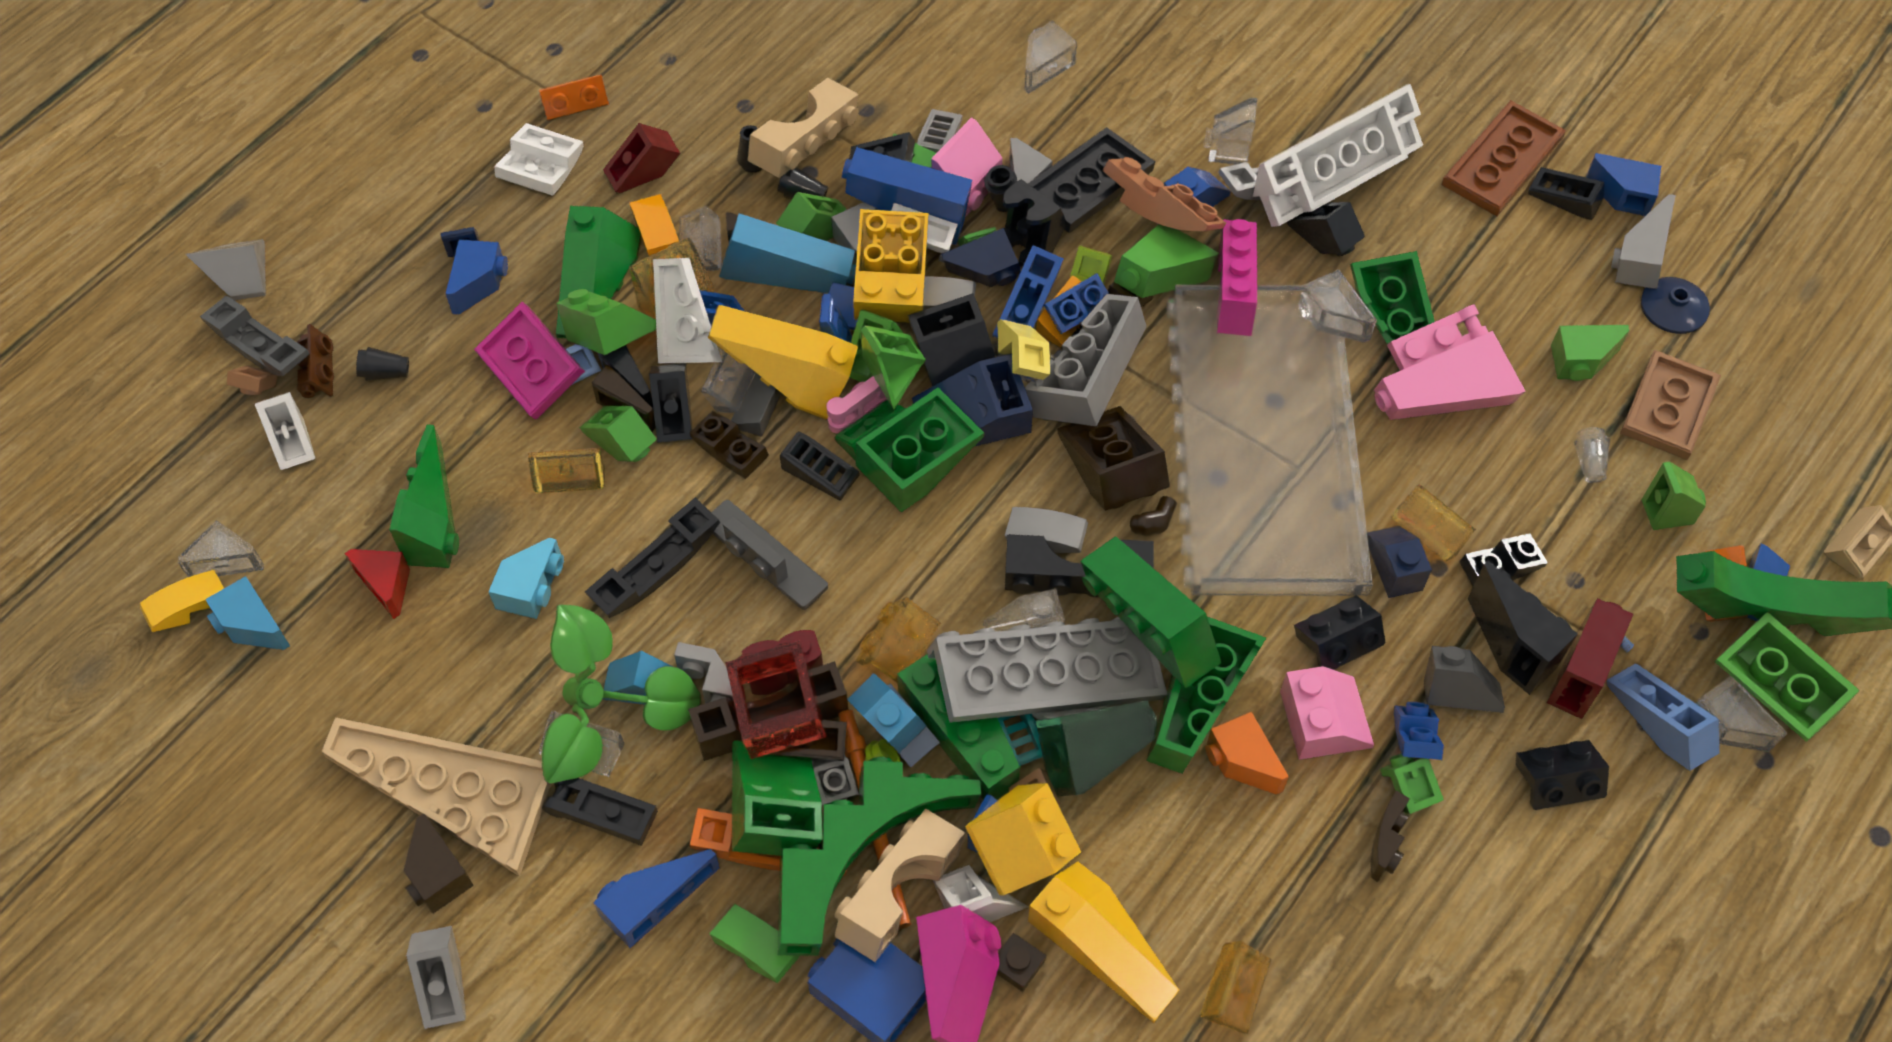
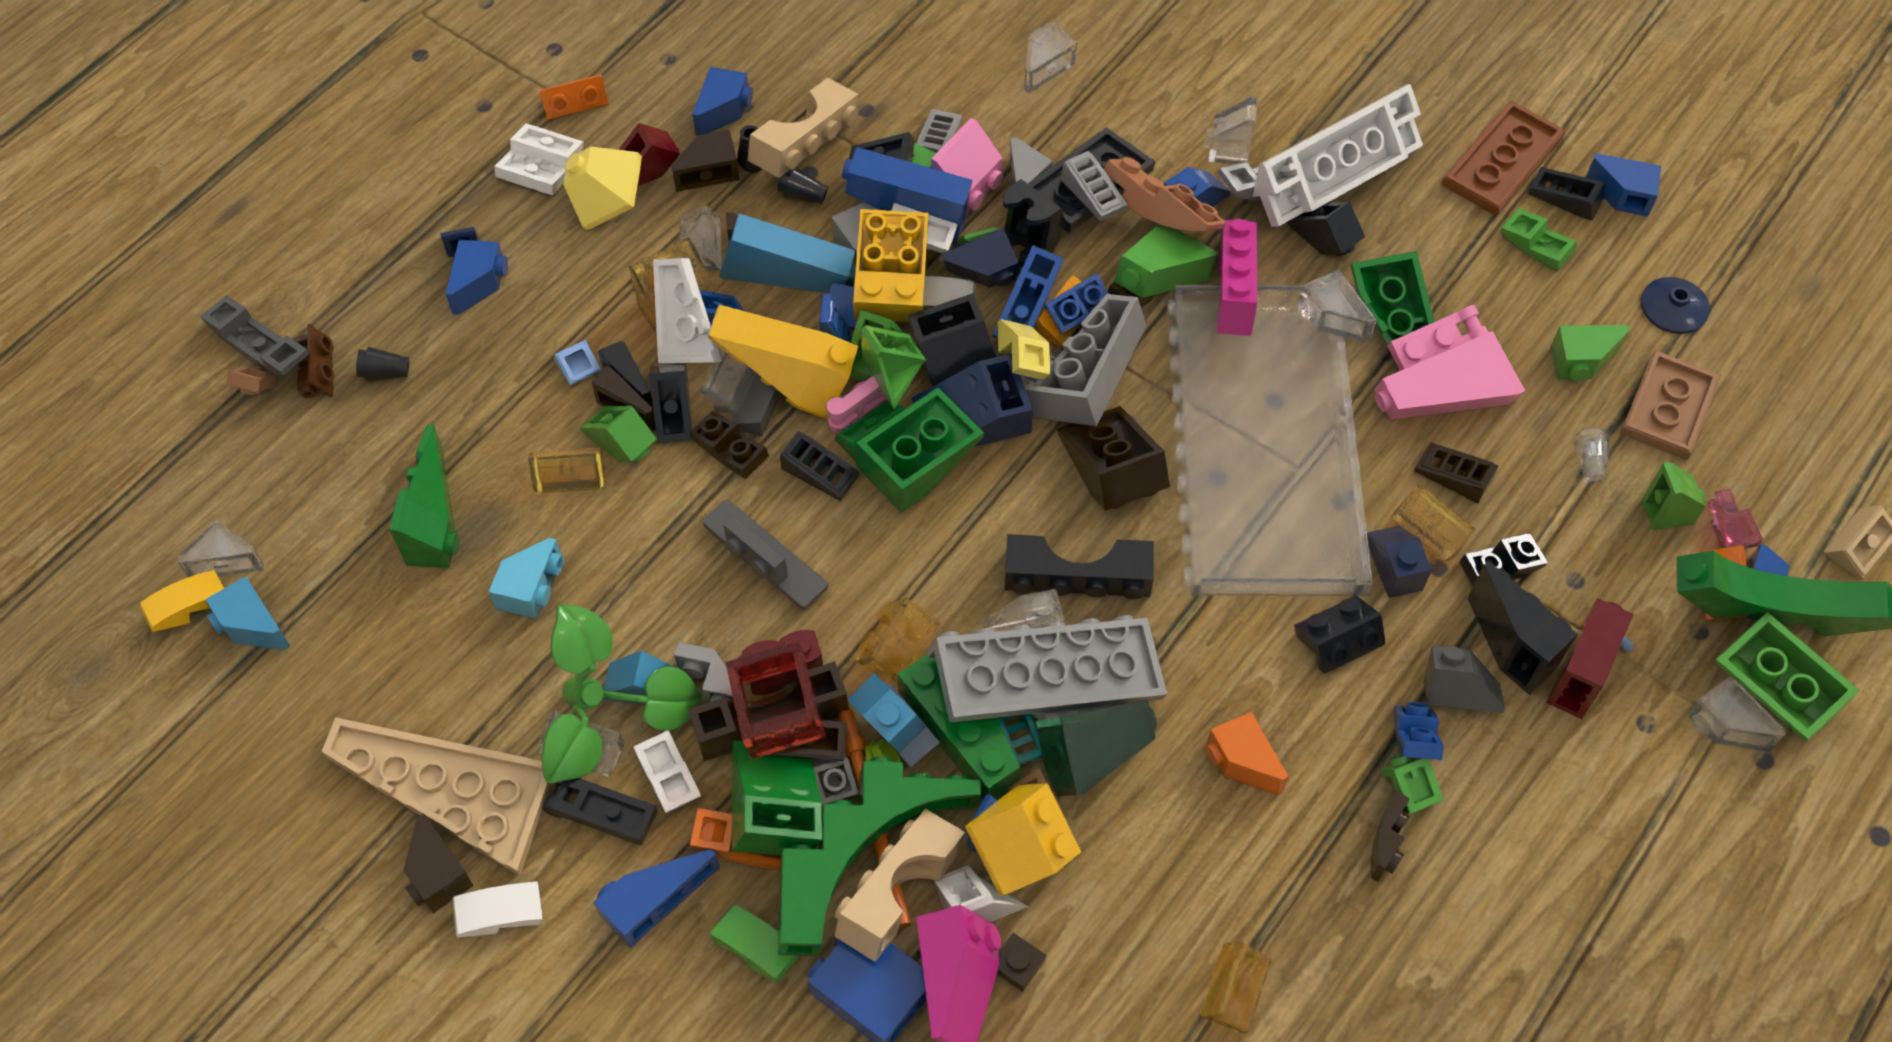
(235, 268): light grey slope -> none
(285, 430): white slope -> none
(383, 574): red slope -> none
(437, 976): light grey slope -> none
(495, 908): none -> white slope
(529, 360): dark pink tile -> none
(596, 253): green wedge -> none
(601, 183): none -> light yellow slope
(601, 322): bright green slope -> none
(654, 223): light orange slope -> none
(657, 562): black slope -> none
(667, 772): none -> white slope
(706, 162): none -> dark brown slope
(721, 100): none -> blue slope
(811, 215): bright green slope -> none
(997, 182): black cone -> none
(1061, 530): light grey slope -> none
(1085, 168): none -> light grey slope
(1089, 263): lime plate -> none
(1095, 930): yellow wedge -> none
(1153, 610): green wedge -> none
(1154, 521): dark brown arm -> none
(1192, 711): green wedge -> none
(1324, 712): bright pink slope -> none
(1460, 484): none -> dark brown slope
(1532, 236): none -> bright green slope
(1564, 774): black bracket -> none
(1644, 247): light grey slope -> none
(1668, 717): medium blue slope -> none
(1732, 525): none -> clear pink plate

